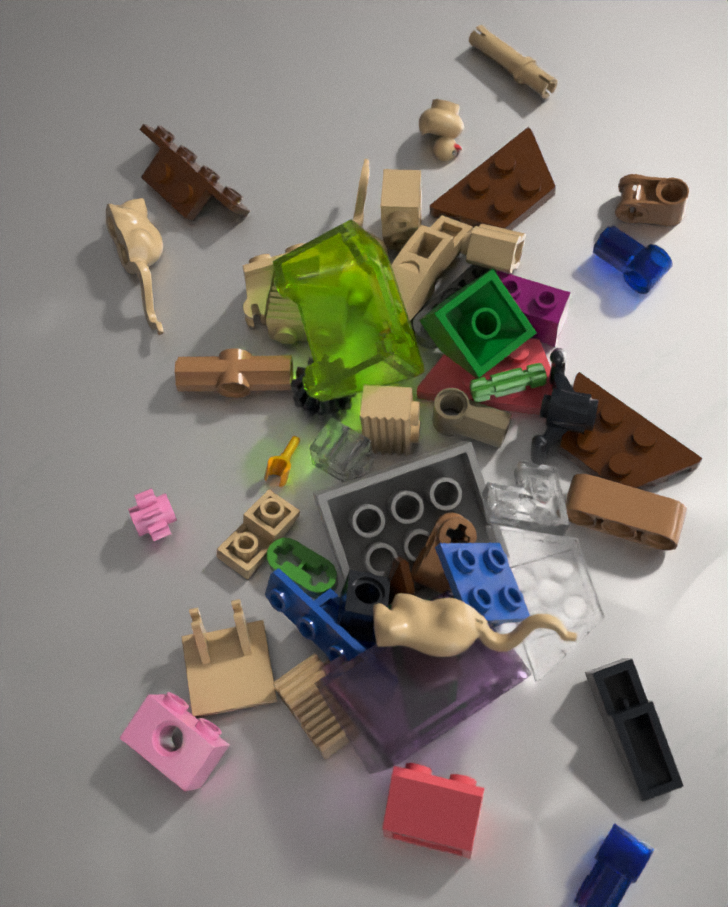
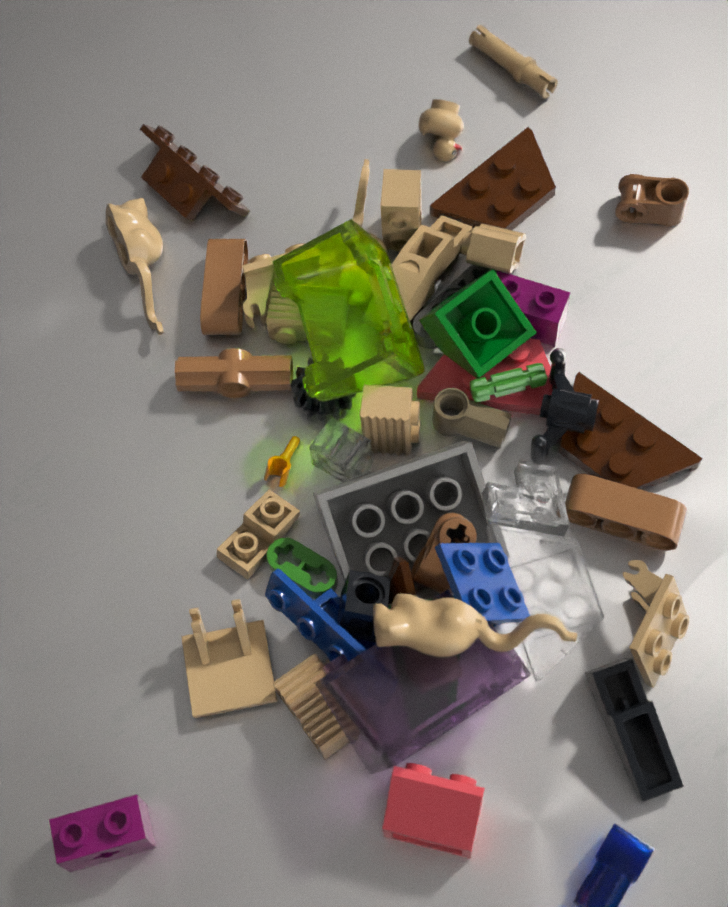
(102, 833): none -> magenta brick
(151, 737): bright pink brick -> none
(152, 514): bright pink gear -> none
(224, 287): none -> medium nougat beam
(640, 265): clear blue piece -> none
(662, 623): none -> tan plate

